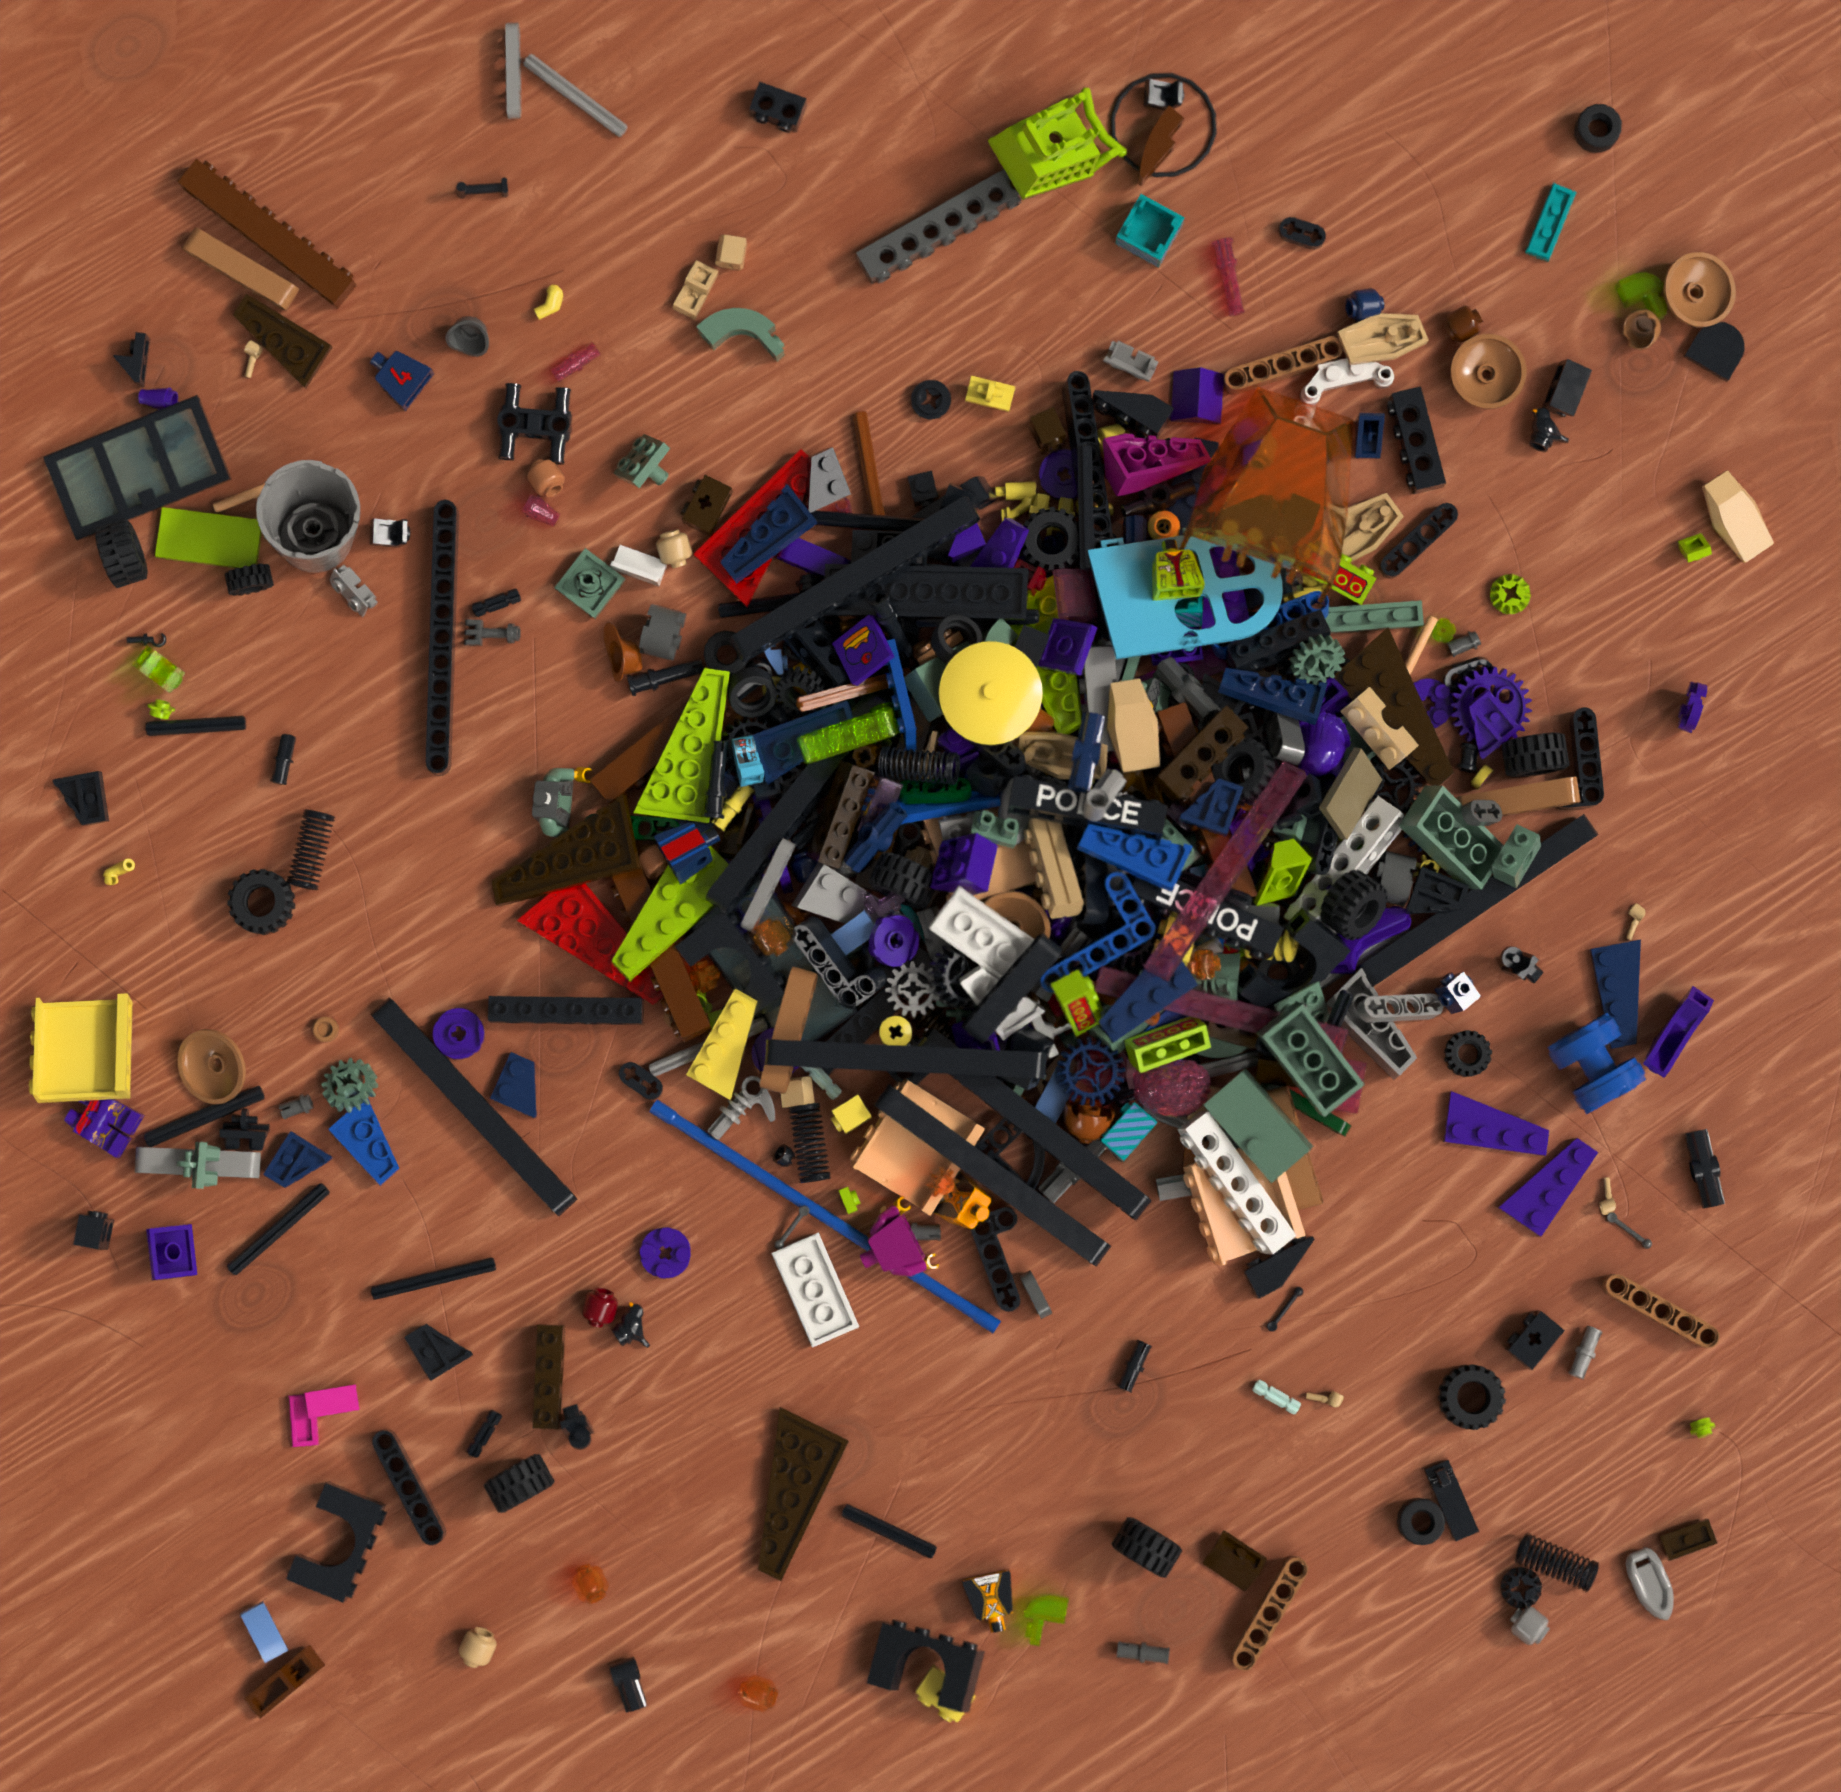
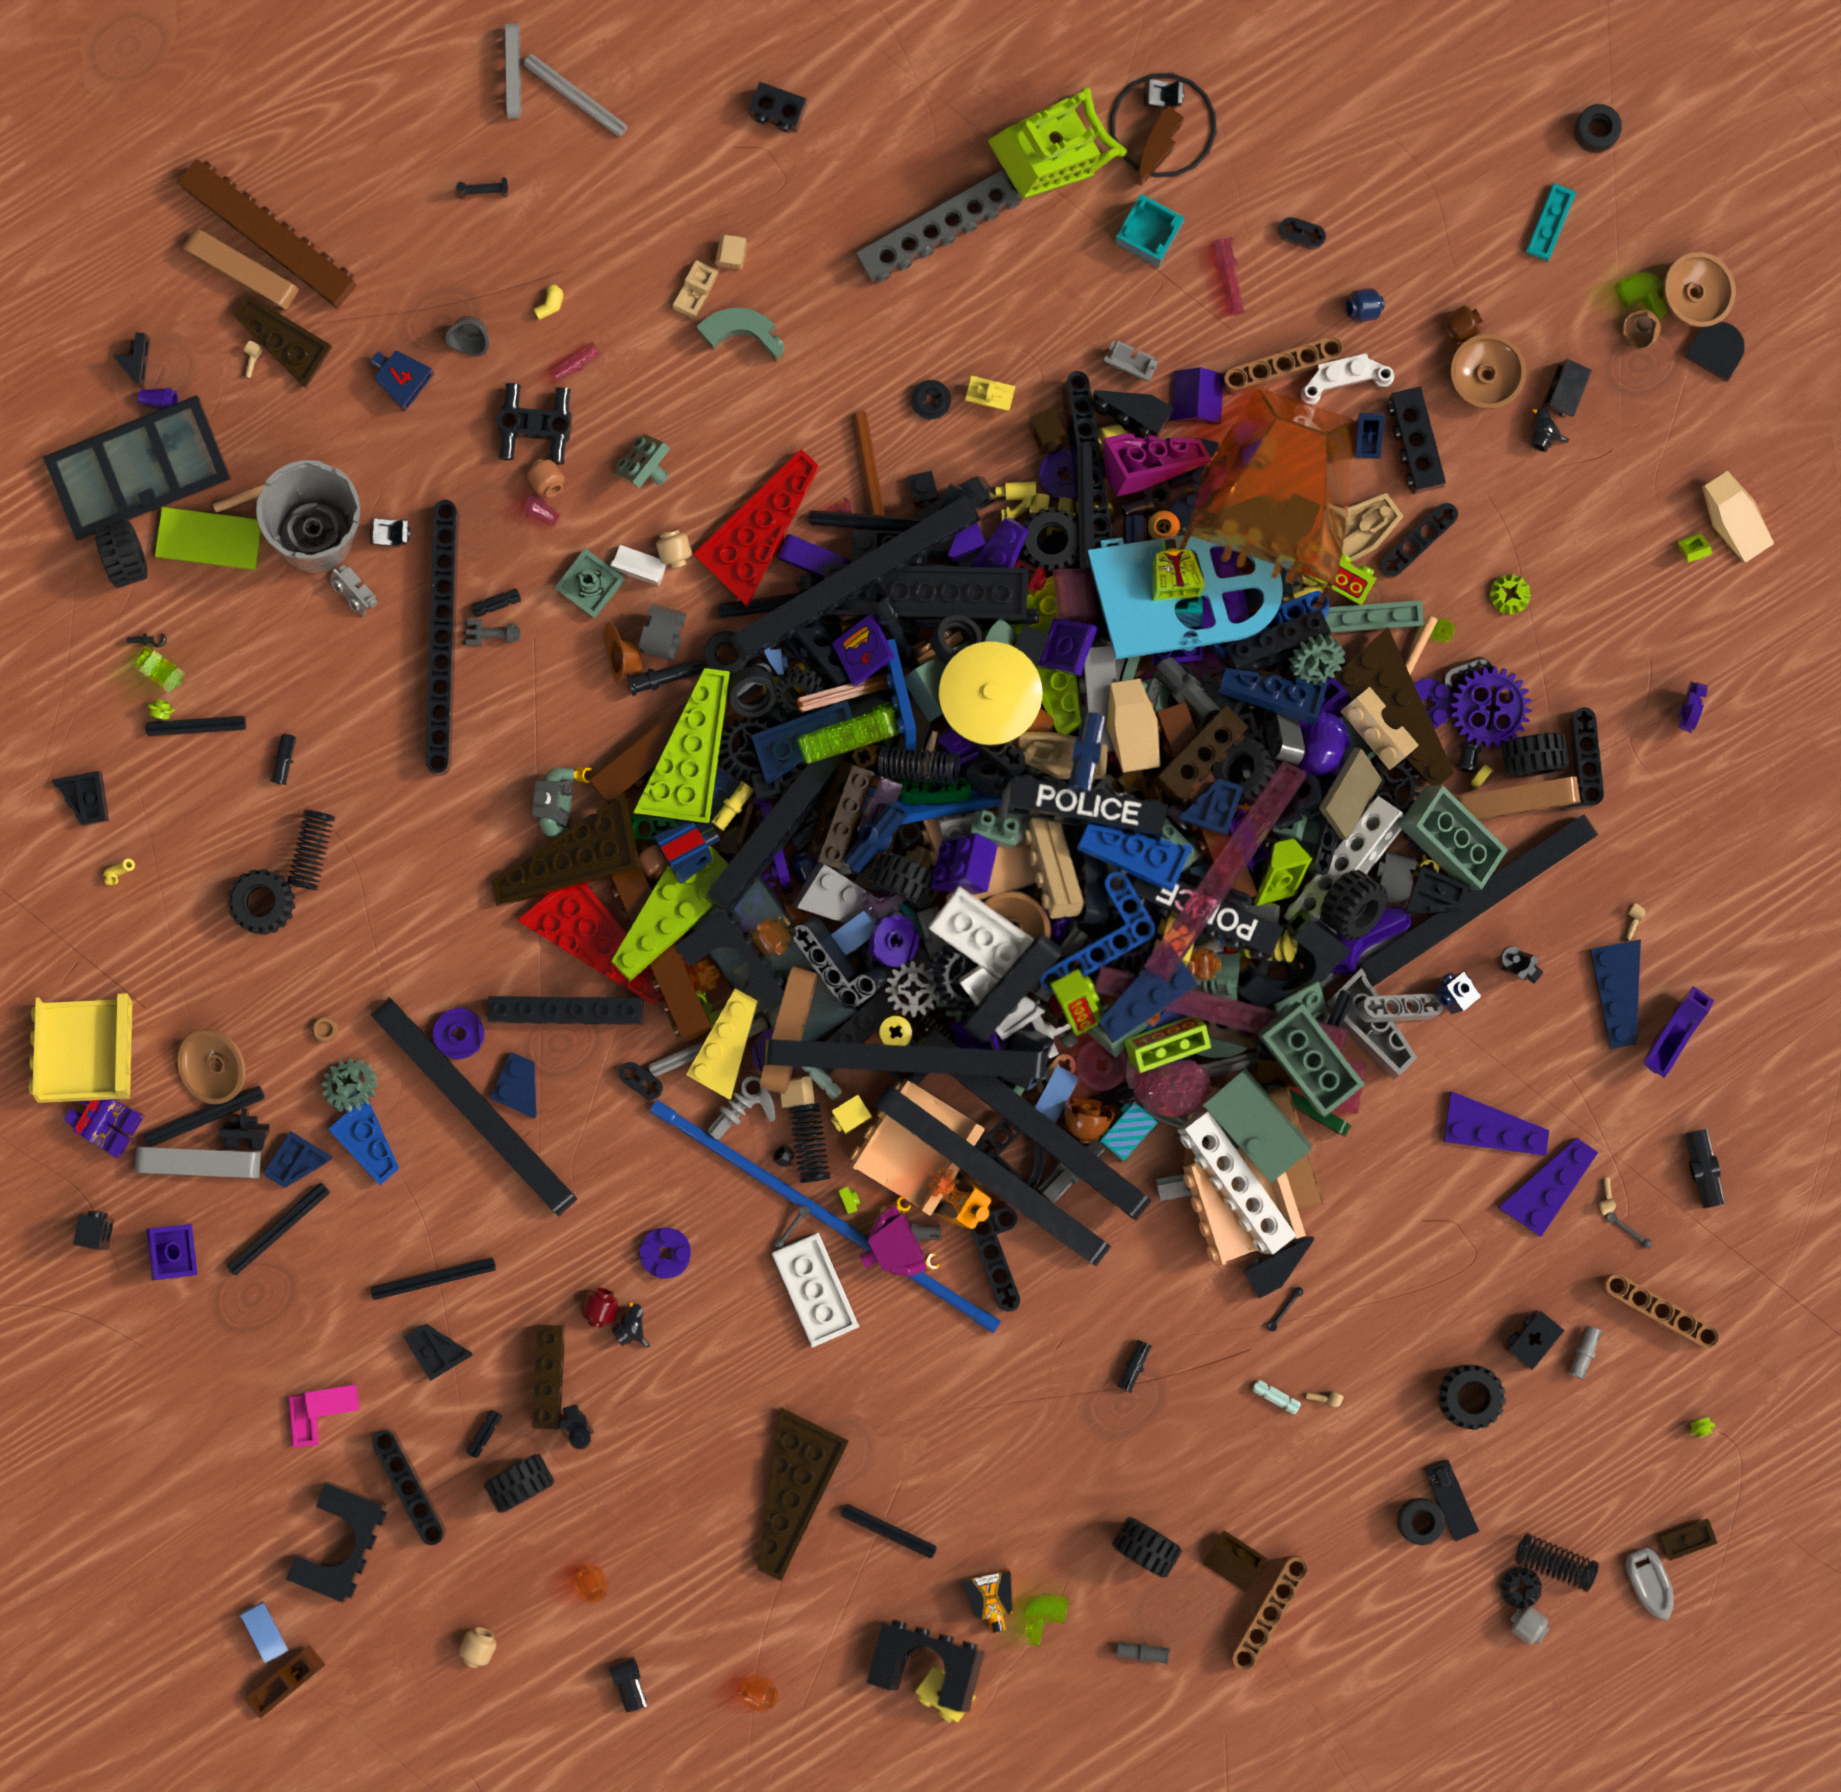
(201, 1154): sand green hips -> none
(249, 579): black tyre -> none
(296, 1106): dark grey pin -> none
(715, 793): black pin -> none
(718, 497): dark brown brick -> none
(747, 761): medium azure leg -> none
(768, 885): light grey beam -> none
(776, 529): dark blue wing -> none
(824, 480): wing -> none
(1035, 1294): dark grey beam -> none
(1069, 1079): dark blue gear -> none
(1103, 794): light grey piece -> none
(1382, 338): tan piece -> none
(1464, 643): dark grey pin -> none
(1481, 813): dark grey beam -> none
(1483, 1050): black tyre -> none
(1490, 723): dark purple wing -> none
(1516, 856): sand green brick -> none
(1604, 1077): blue piece -> none

